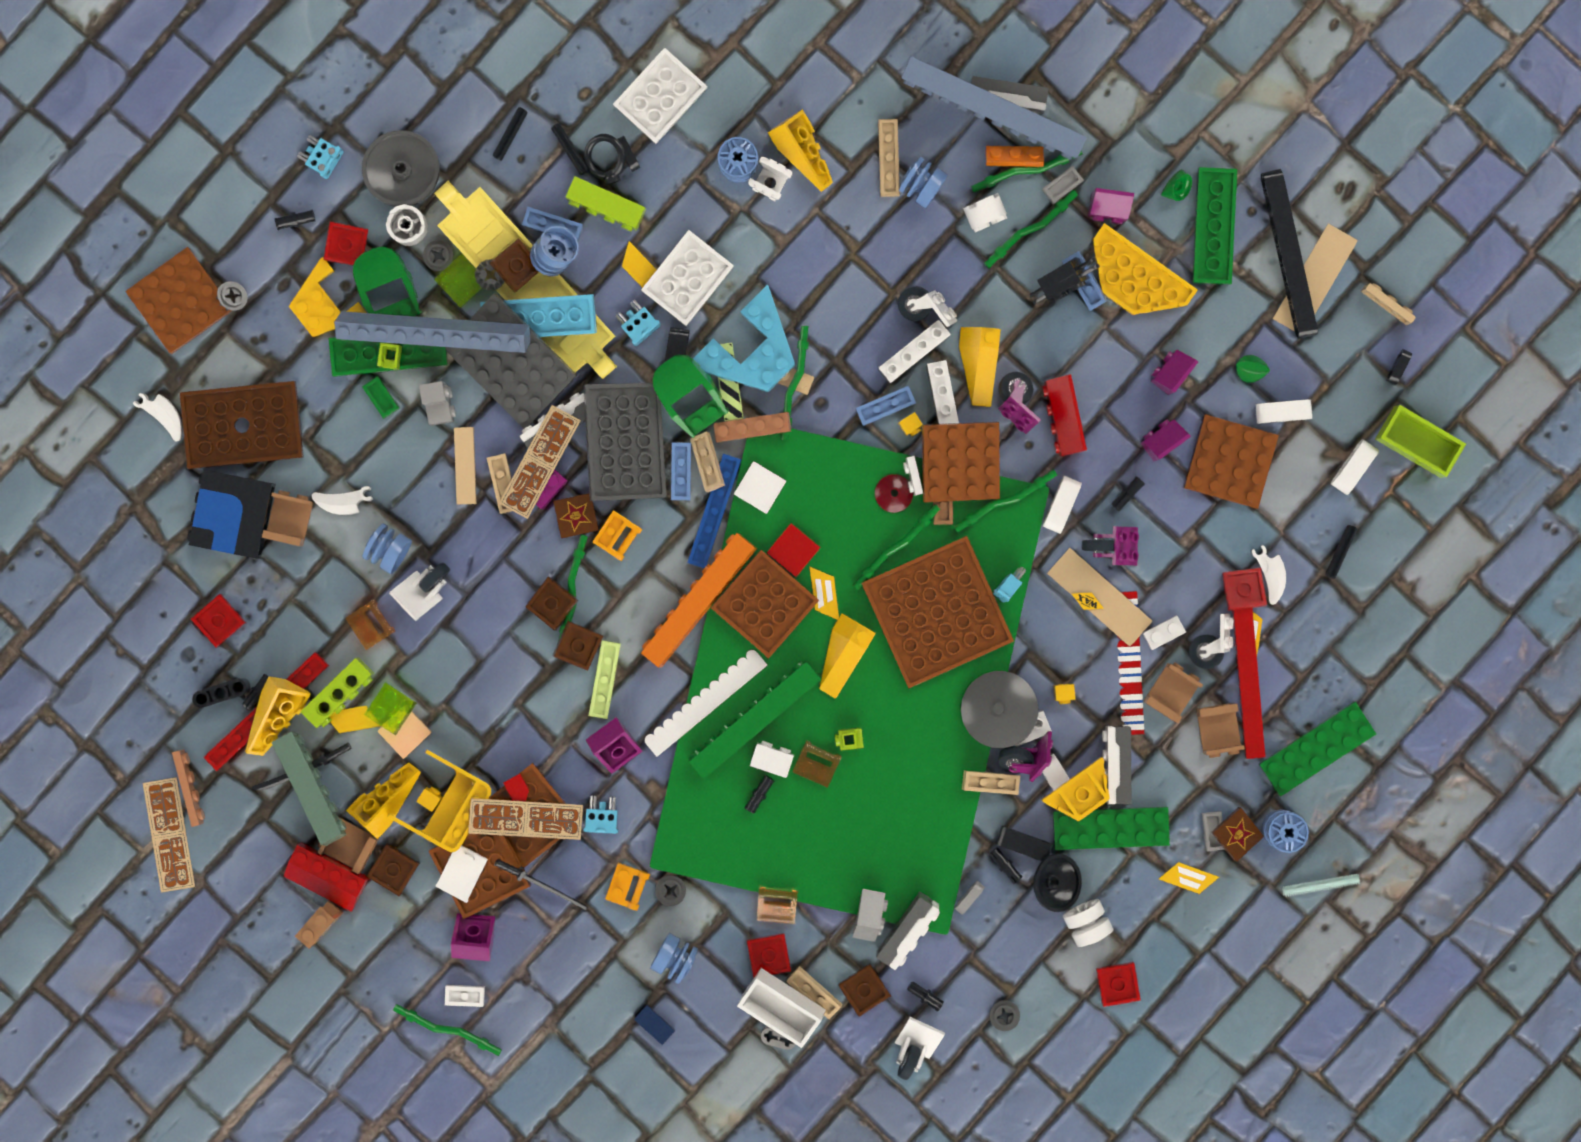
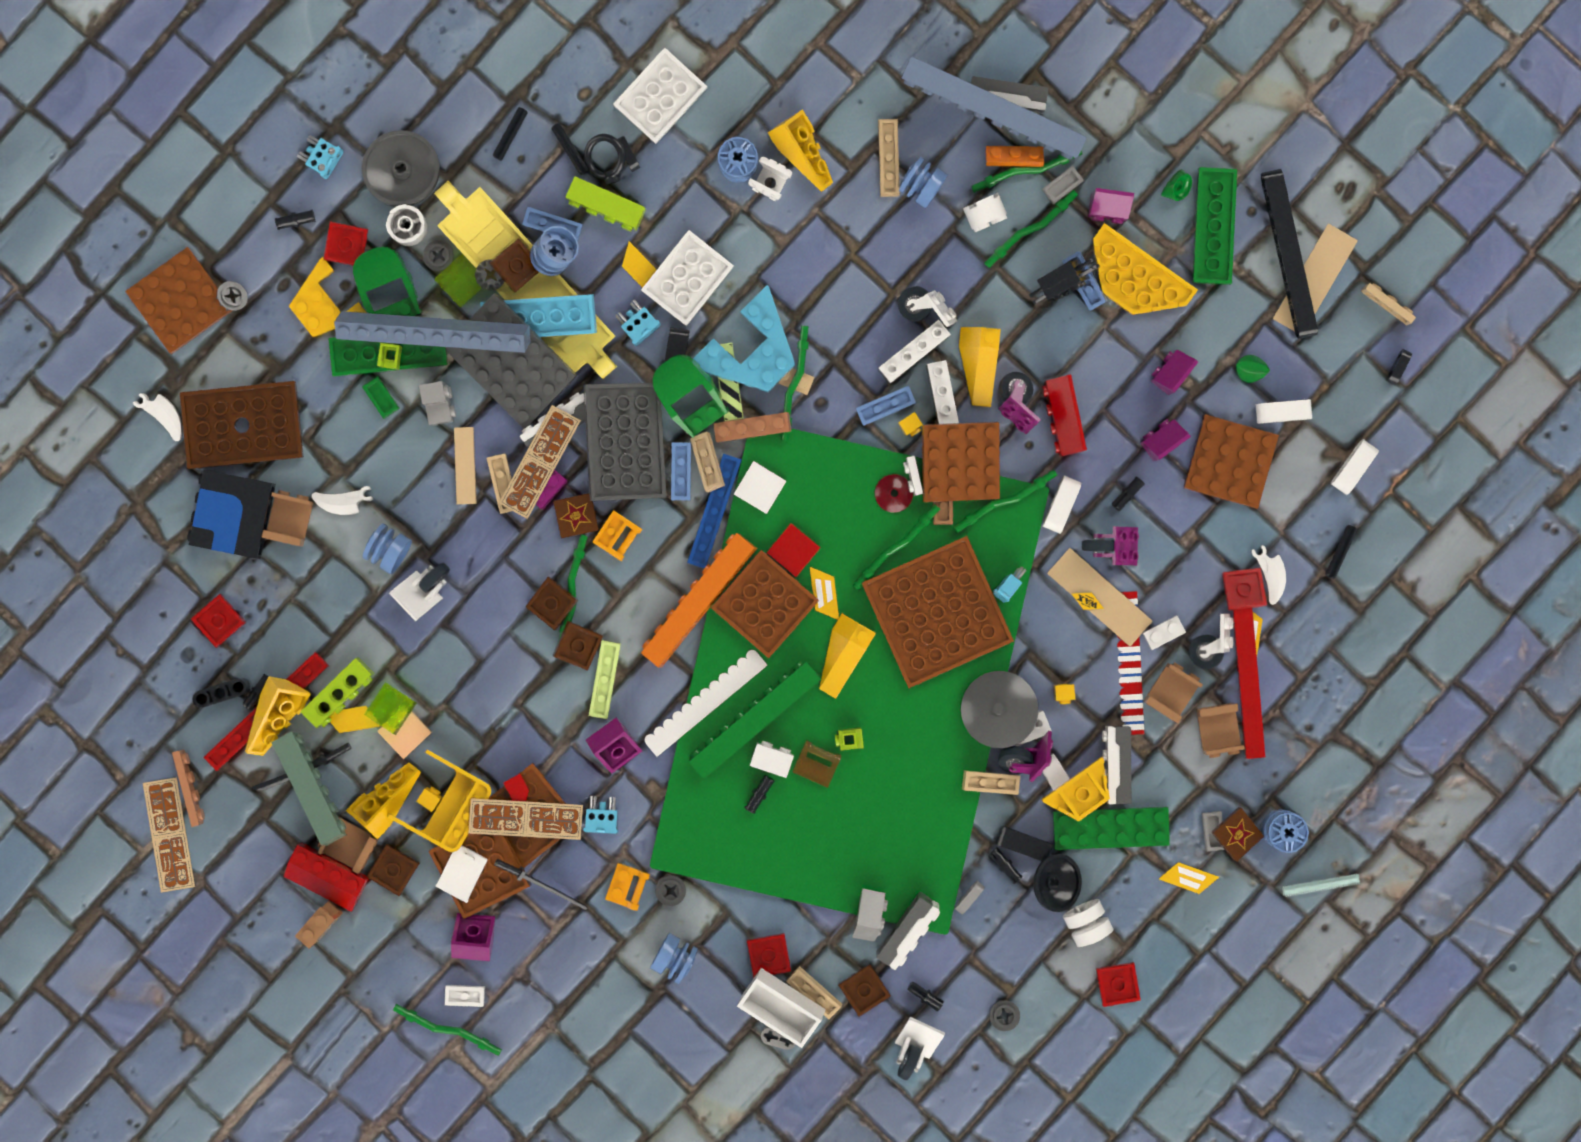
(365, 628): clear orange plate -> none
(654, 1024): dark blue tile -> none
(777, 911): clear orange plate -> none
(1317, 749): green plate -> none
(1420, 441): lime piece -> none

